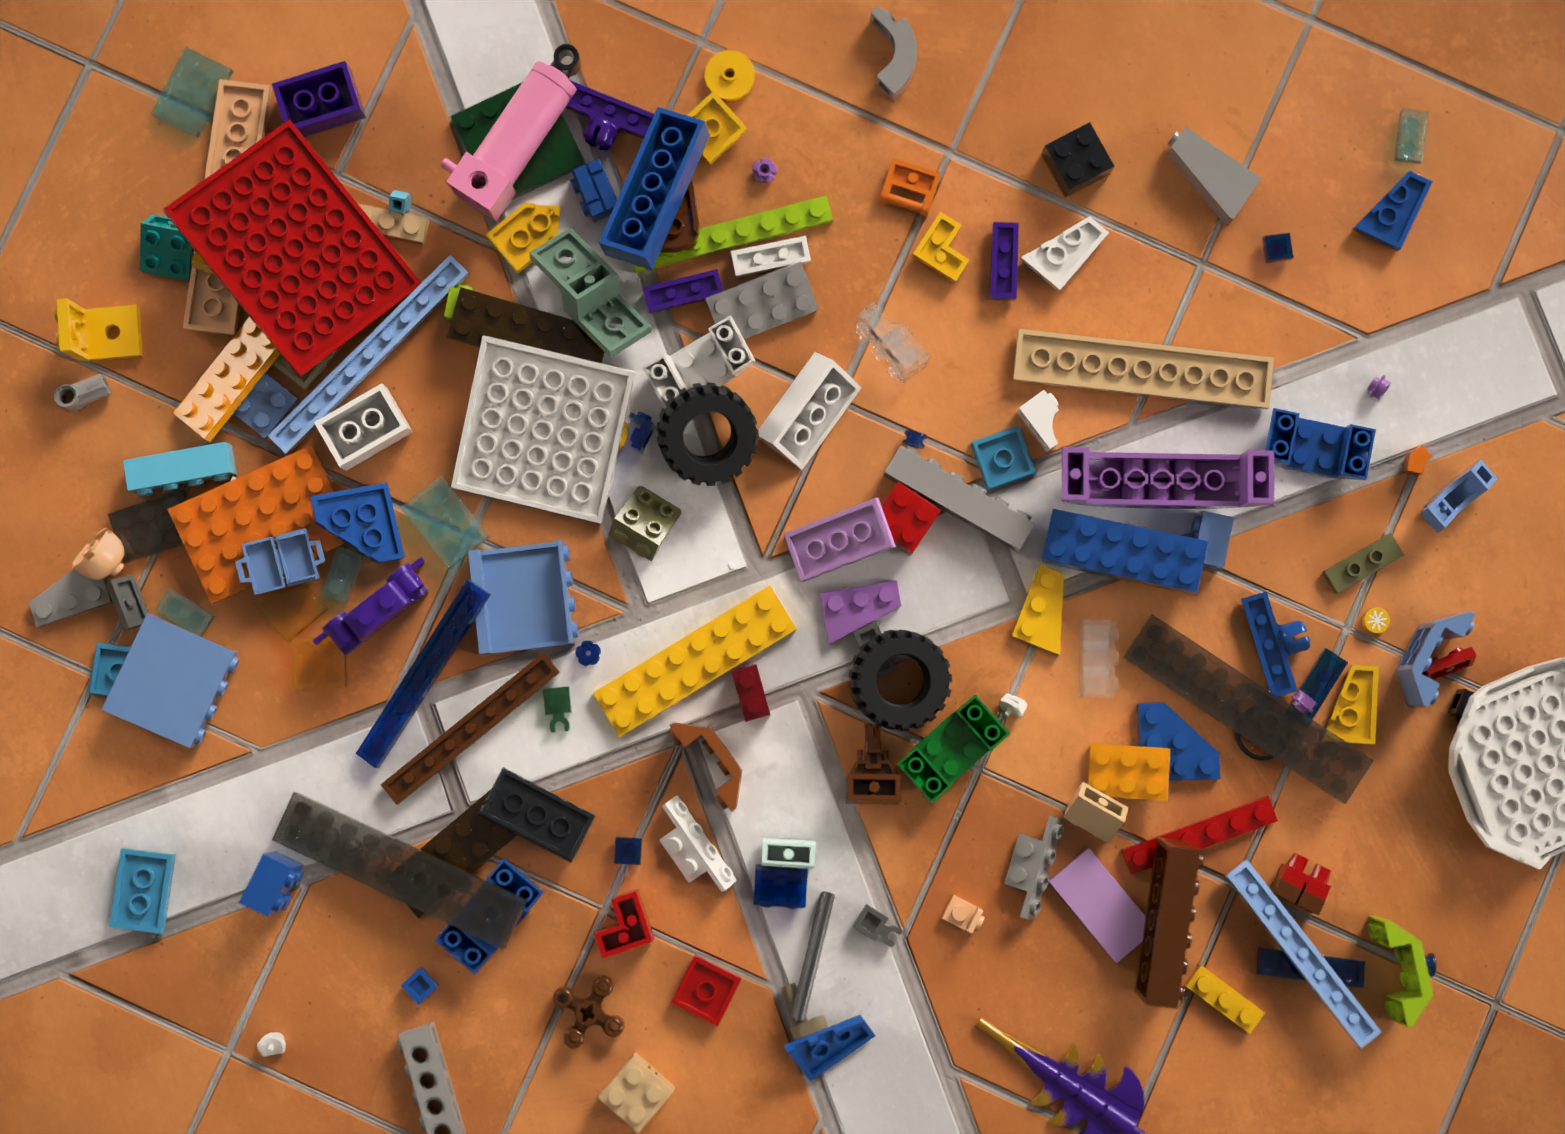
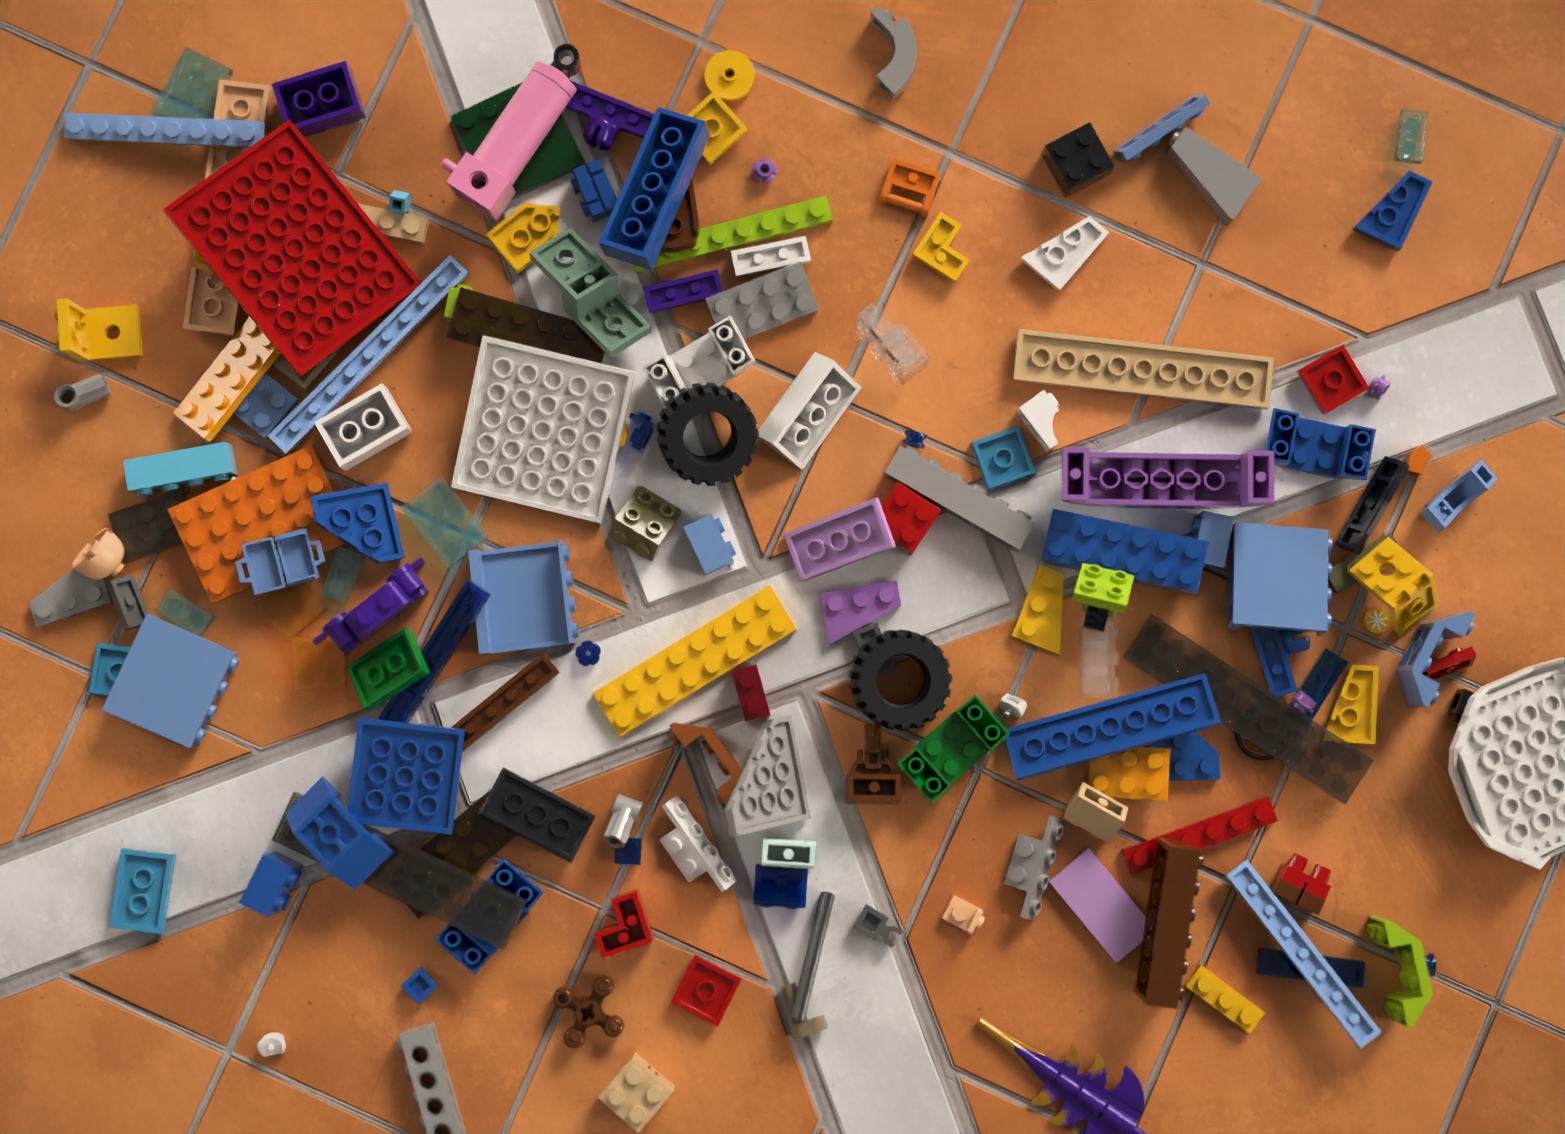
(163, 130): none -> light blue plate
(164, 249): teal bracket -> none
(336, 835): none -> blue slope
(387, 669): none -> green tile
(405, 775): none -> blue plate
(557, 702): clear green plate -> none
(624, 815): none -> light grey piece
(709, 543): none -> medium blue brick
(771, 783): none -> light grey plate
(829, 1046): blue wing -> none
(1004, 261): dark purple plate -> none
(1101, 594): none -> lime plate
(1112, 726): none -> blue plate
(1167, 124): none -> medium blue plate
(1277, 247): clear blue plate -> none
(1279, 578): none -> medium blue panel
(1333, 379): none -> red plate
(1372, 505): none -> black plate
(1407, 592): none -> yellow bracket

